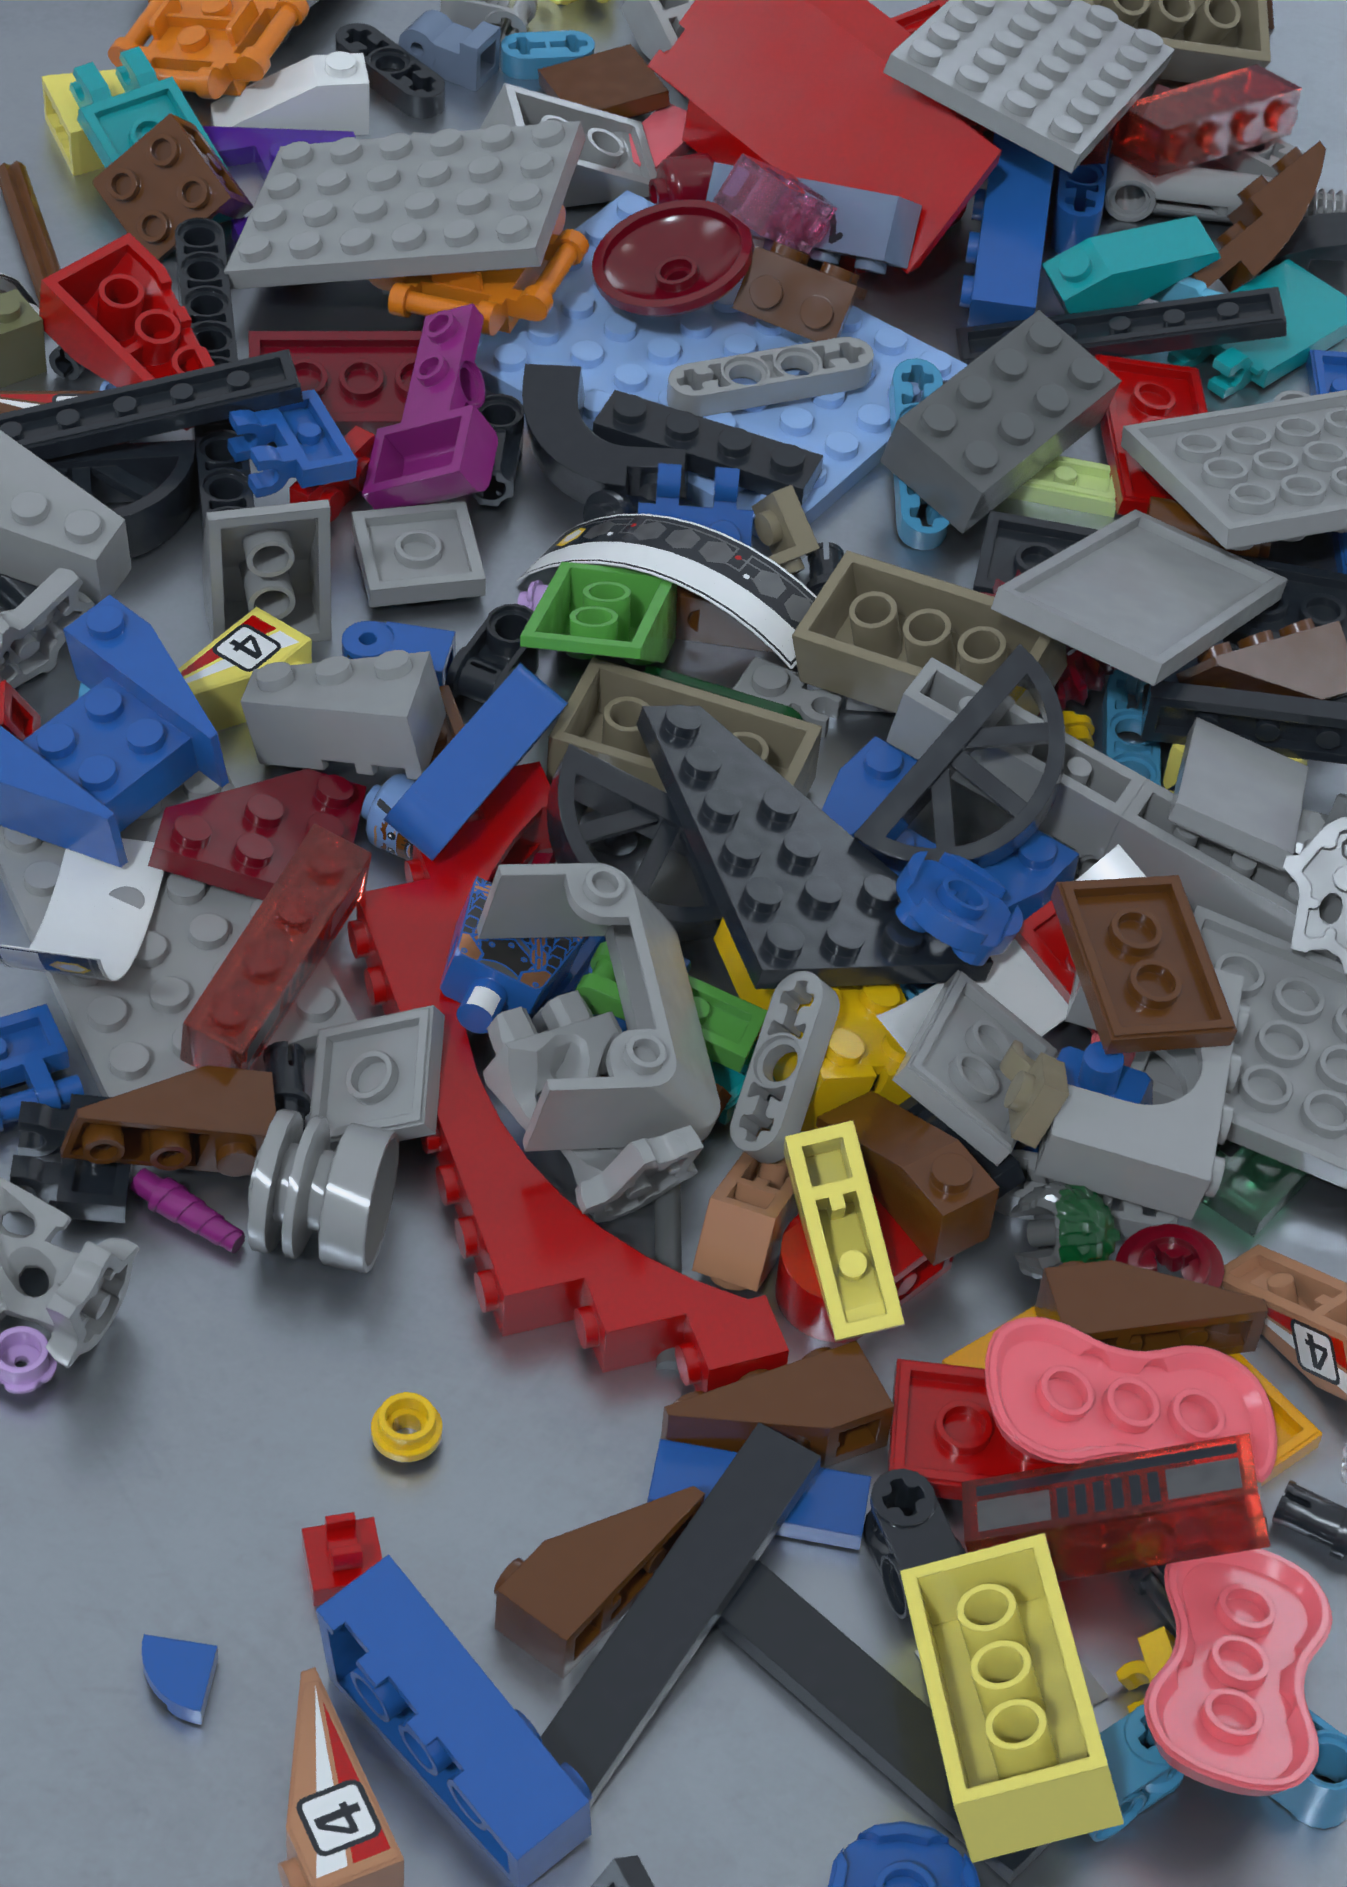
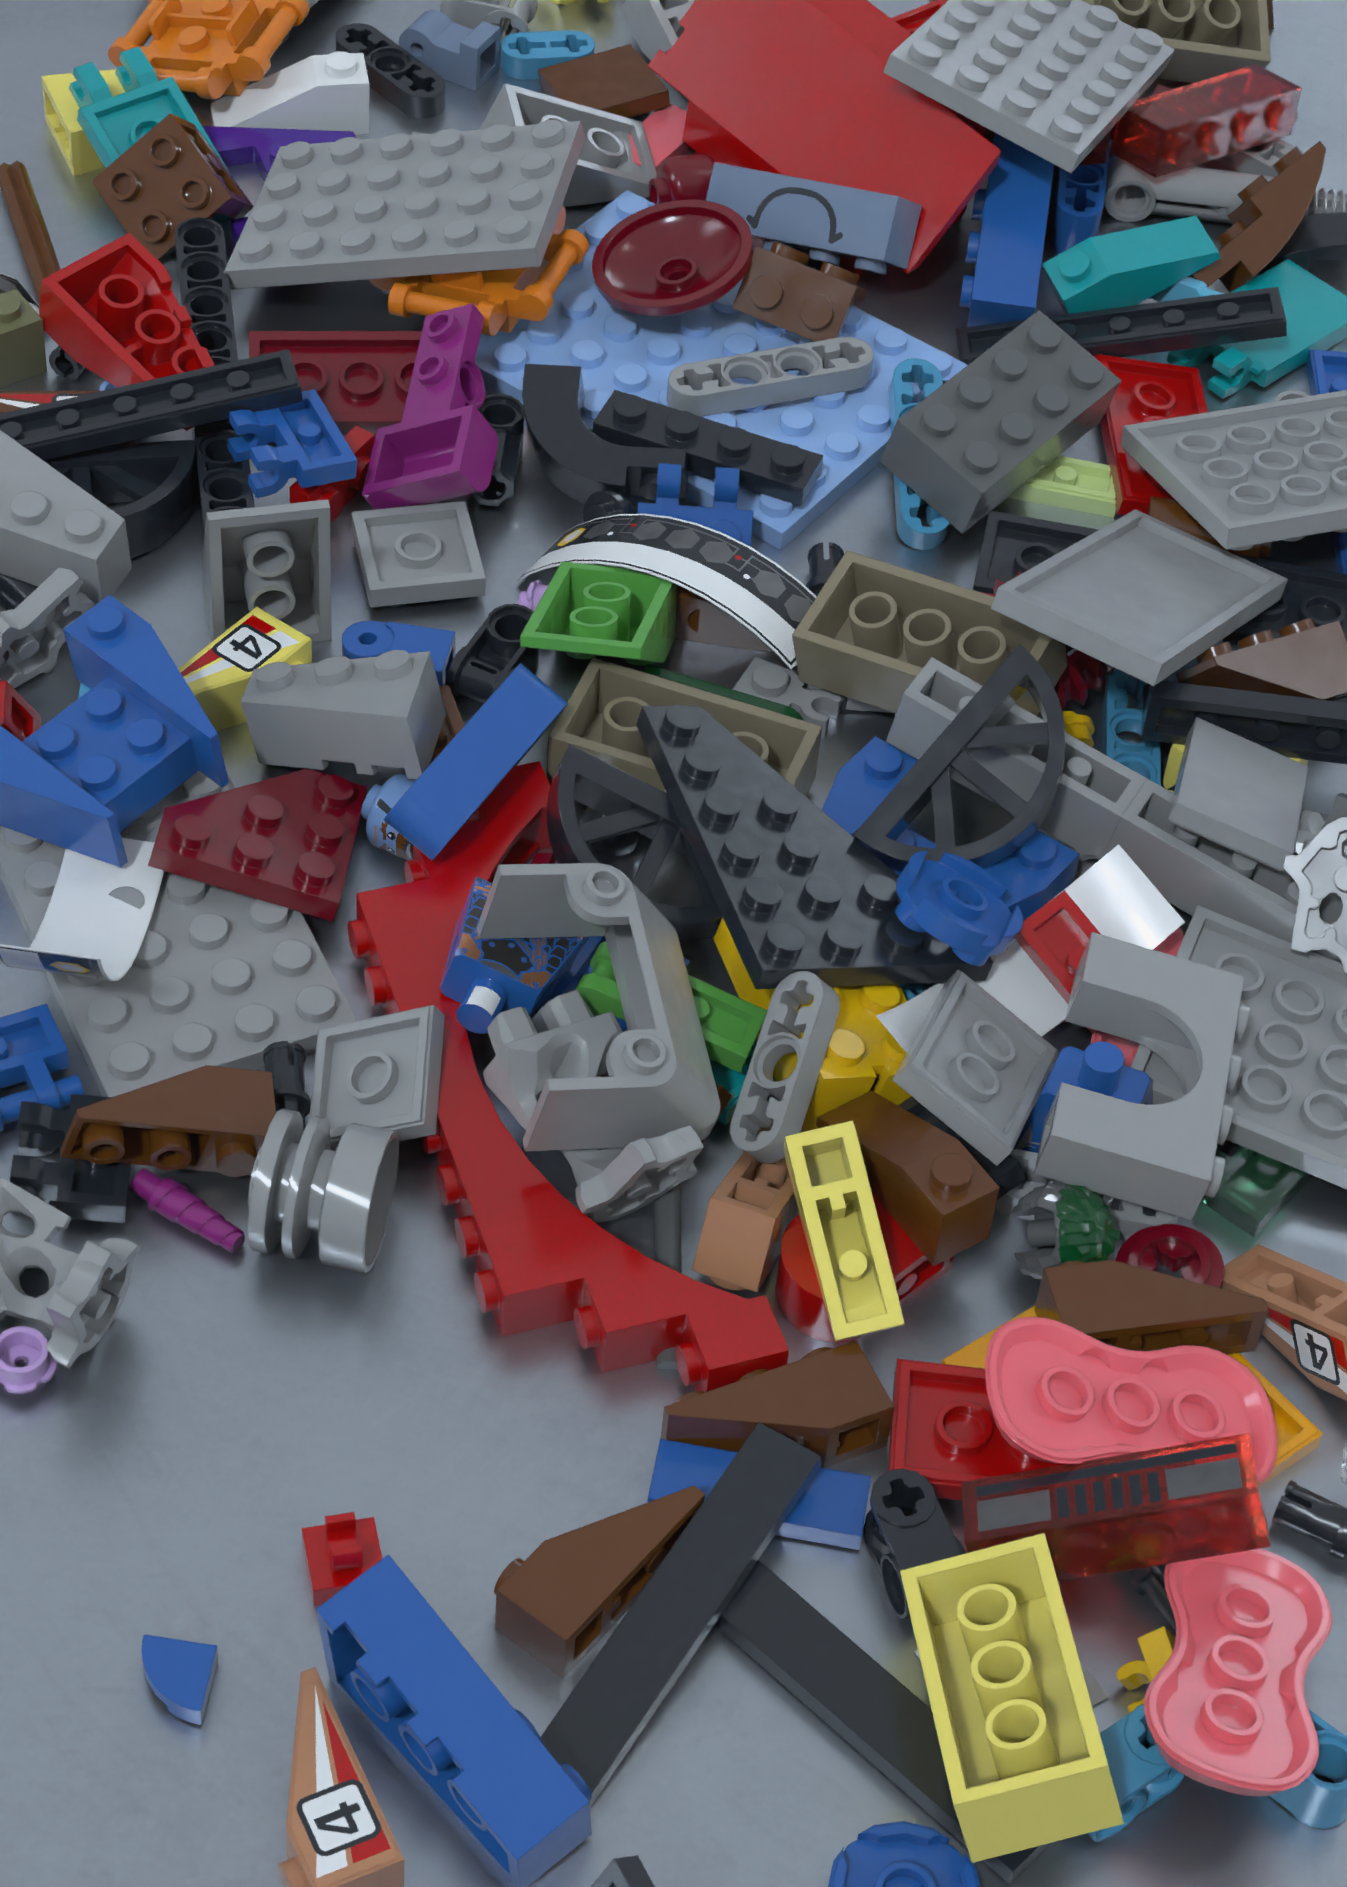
(276, 953): clear red brick -> none
(401, 1412): yellow plate -> none
(775, 204): clear pink brick -> none
(784, 529): dark tan bracket -> none
(1034, 1094): dark tan plate -> none
(1143, 964): reddish brown tile -> none

